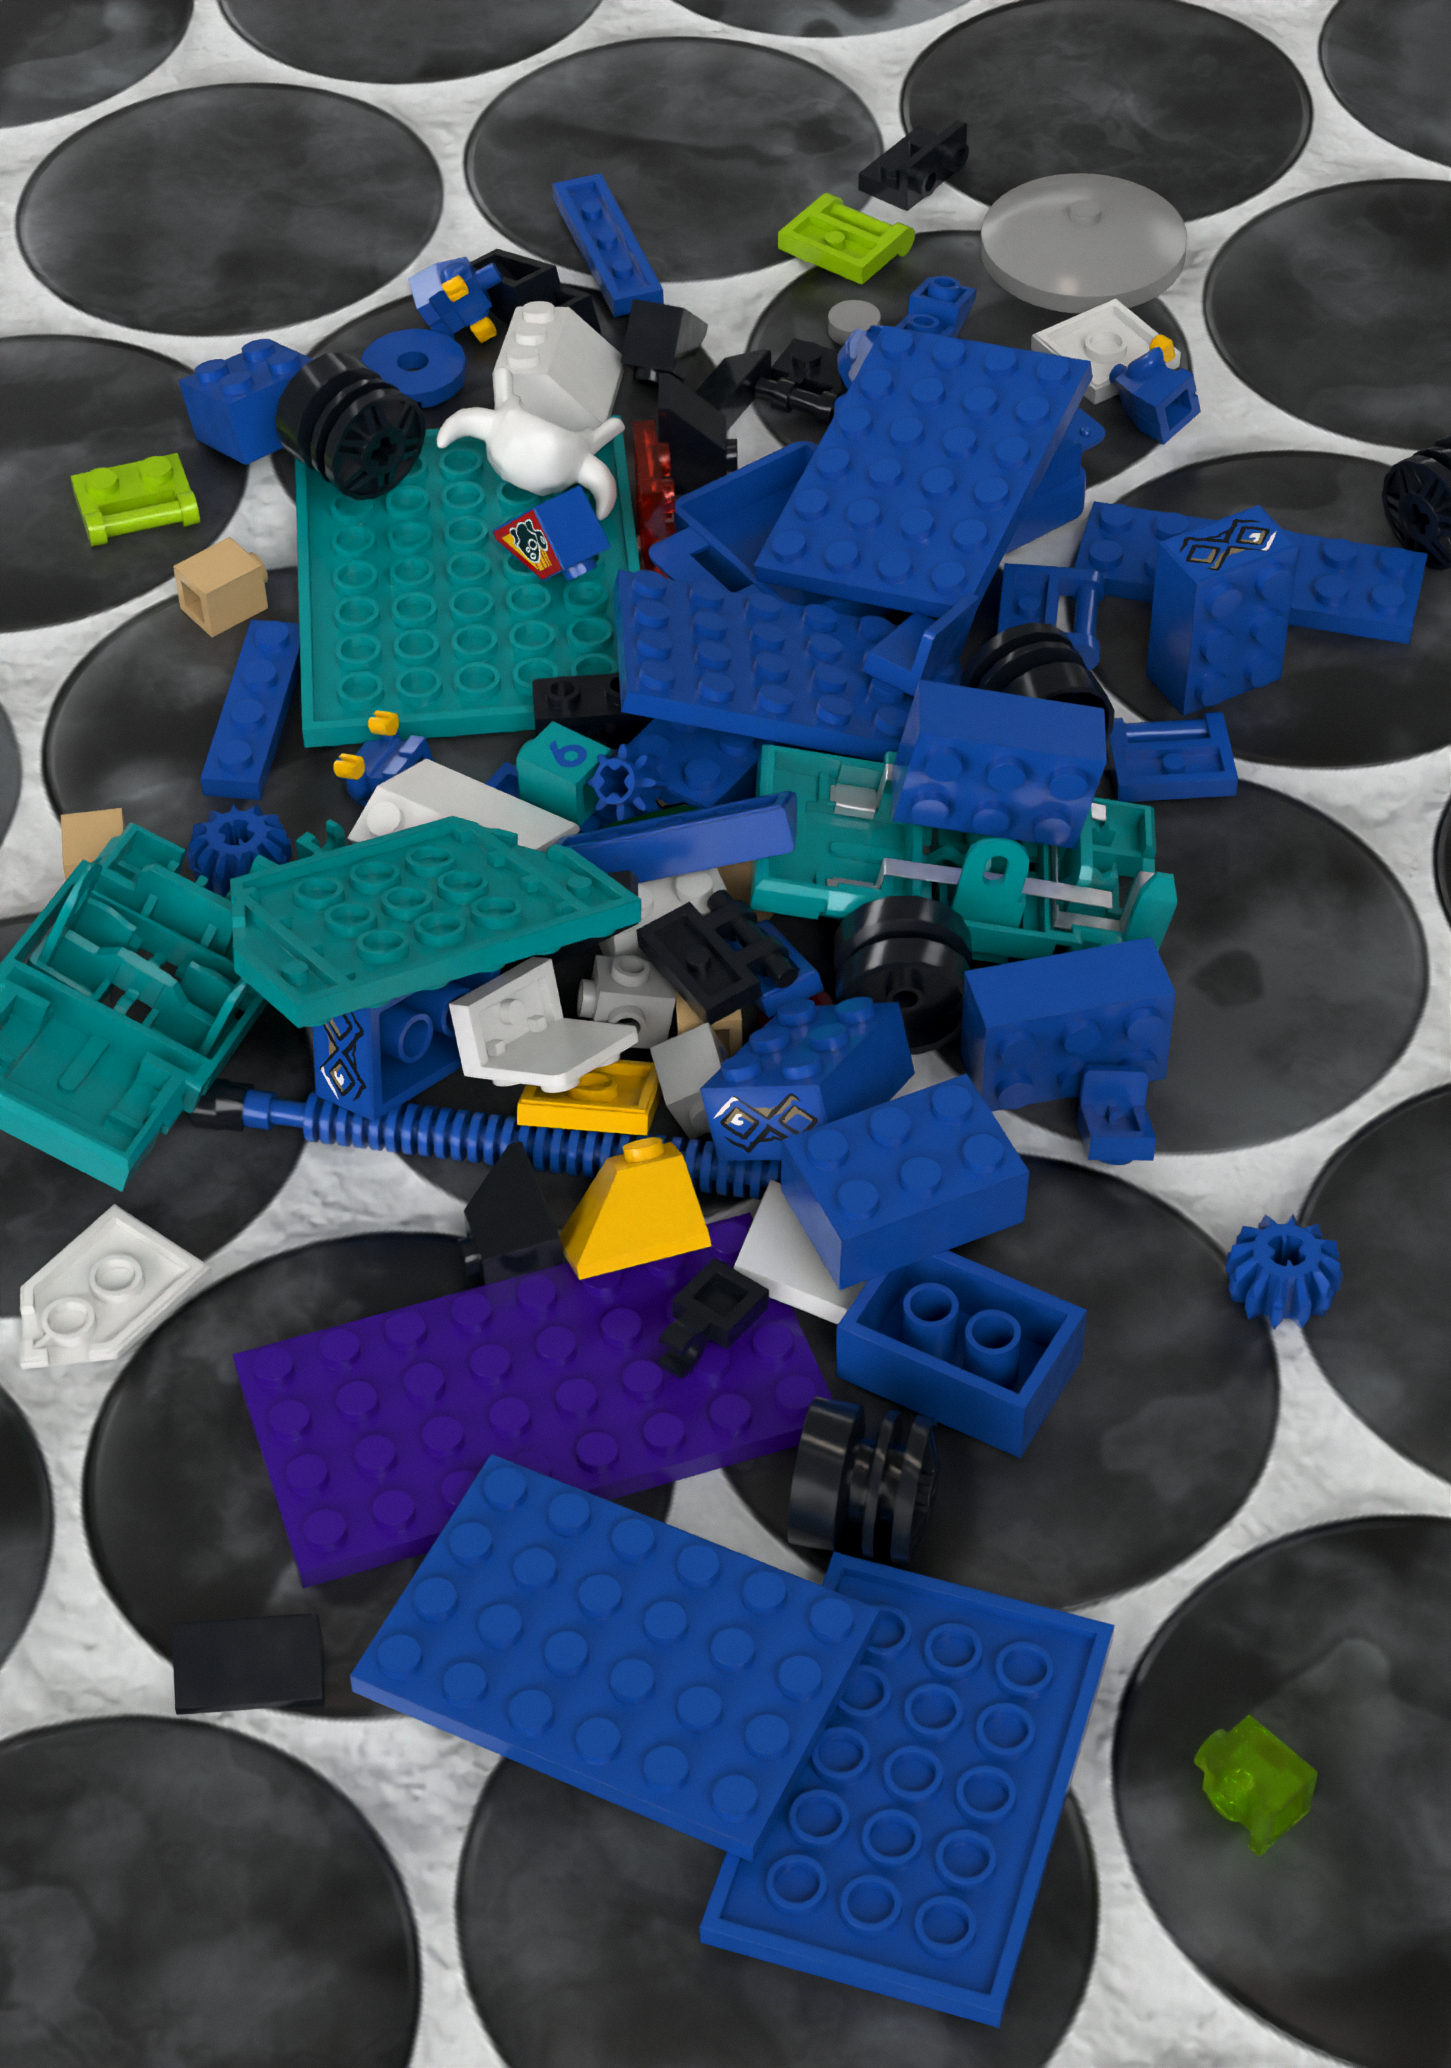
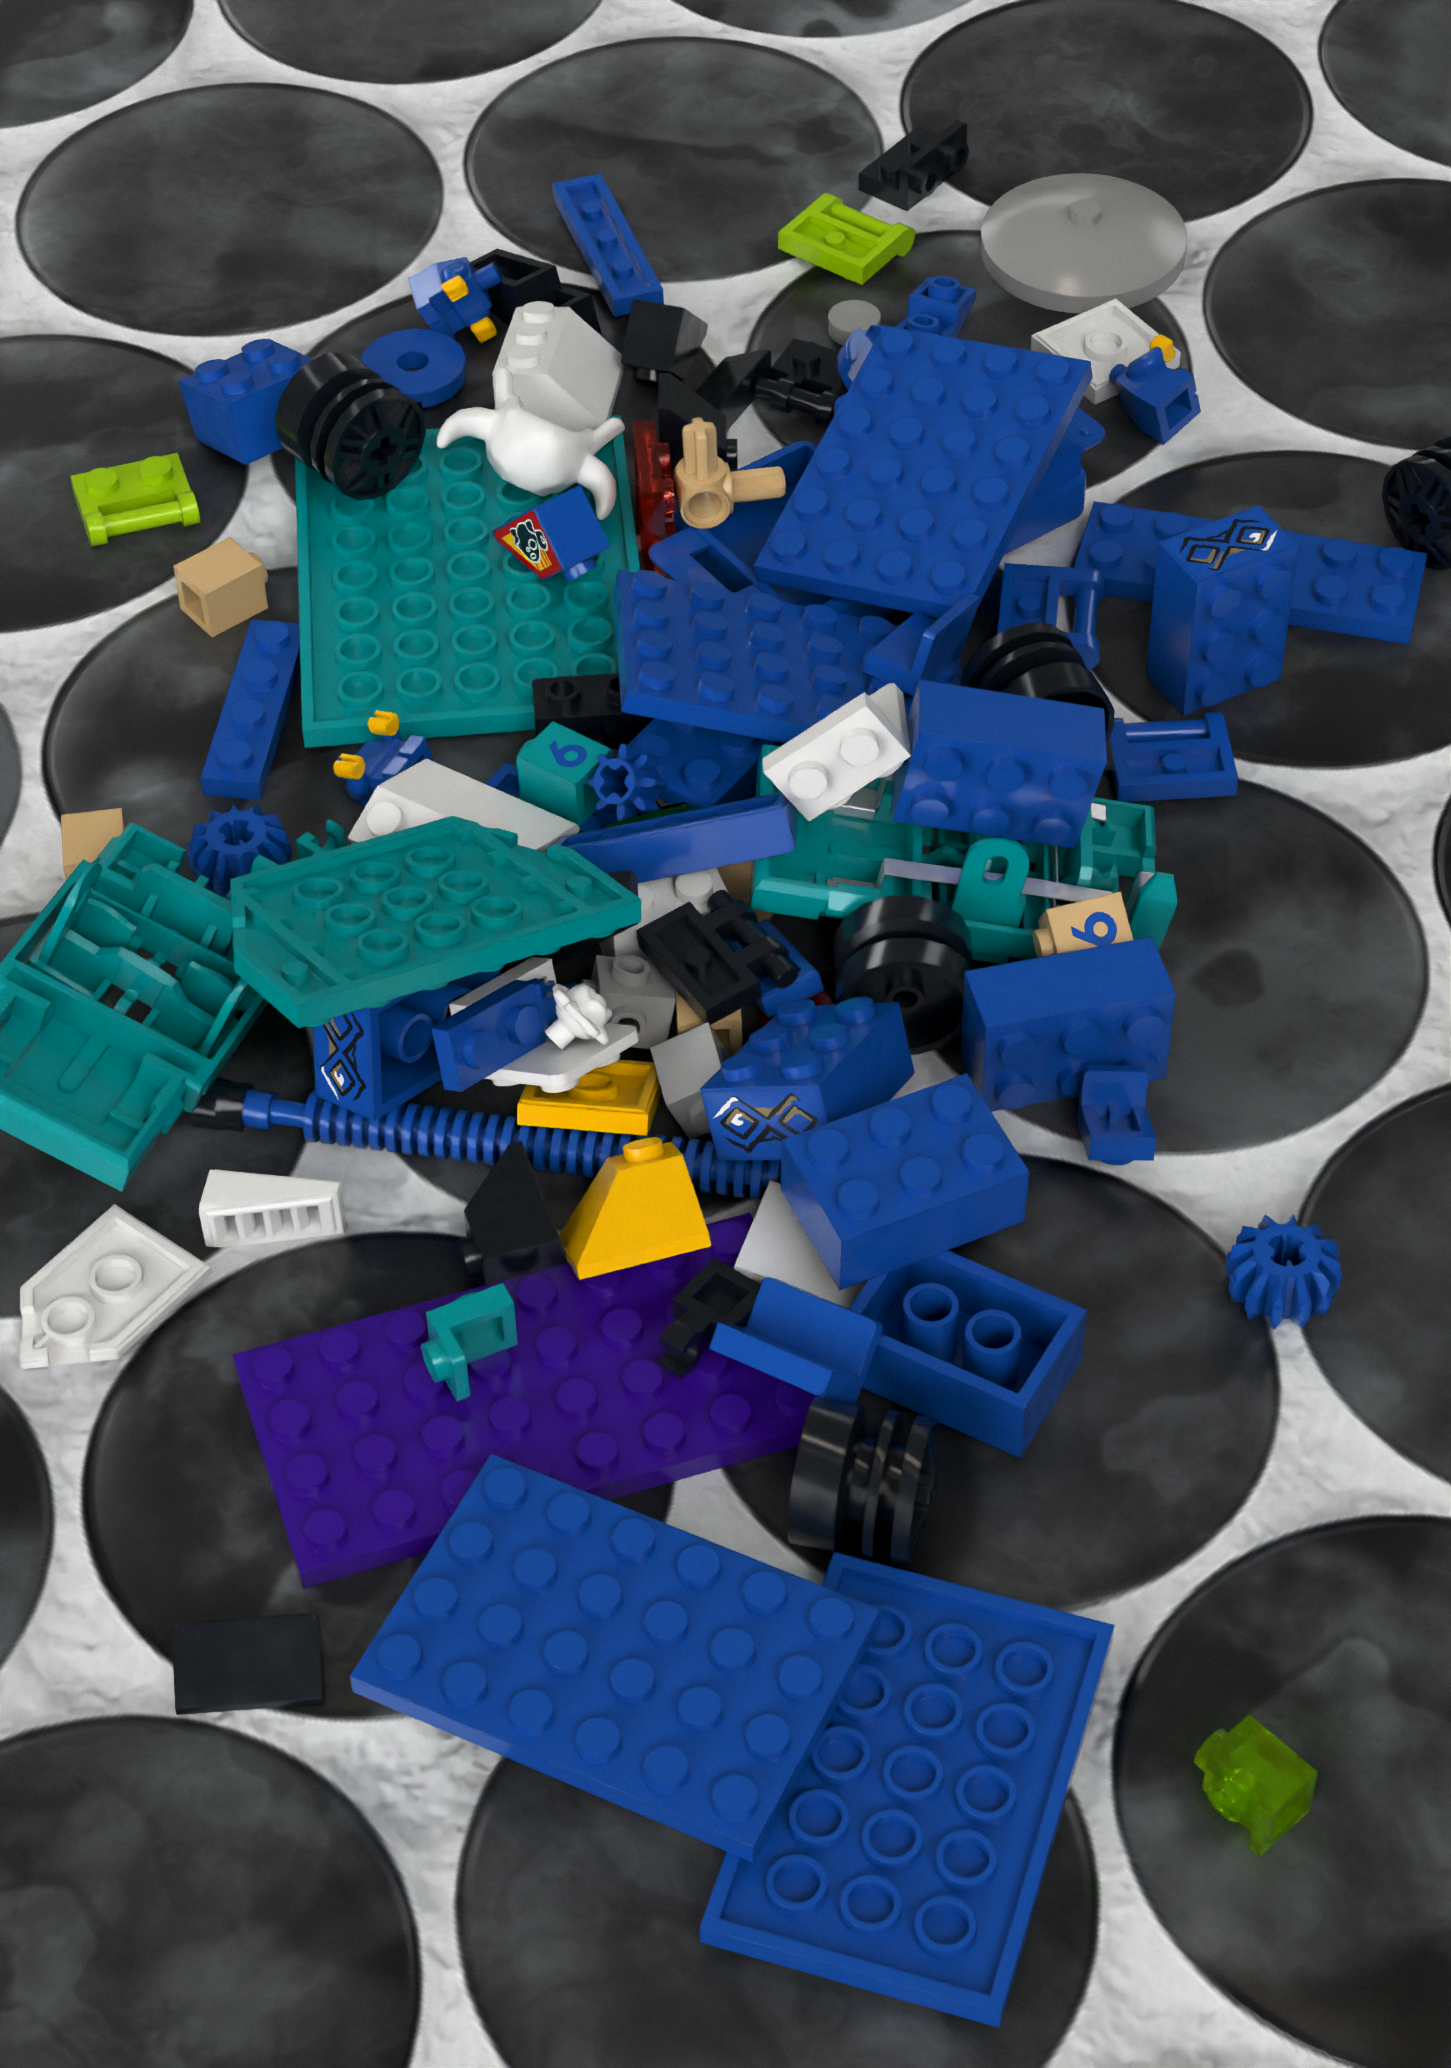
(268, 1208): none -> white slope
(466, 1332): none -> teal bracket
(494, 1031): none -> blue hinge
(579, 1014): none -> white plant
(707, 486): none -> tan axle
(803, 1341): none -> blue panel
(842, 752): none -> white bracket
(1082, 926): none -> tan brick

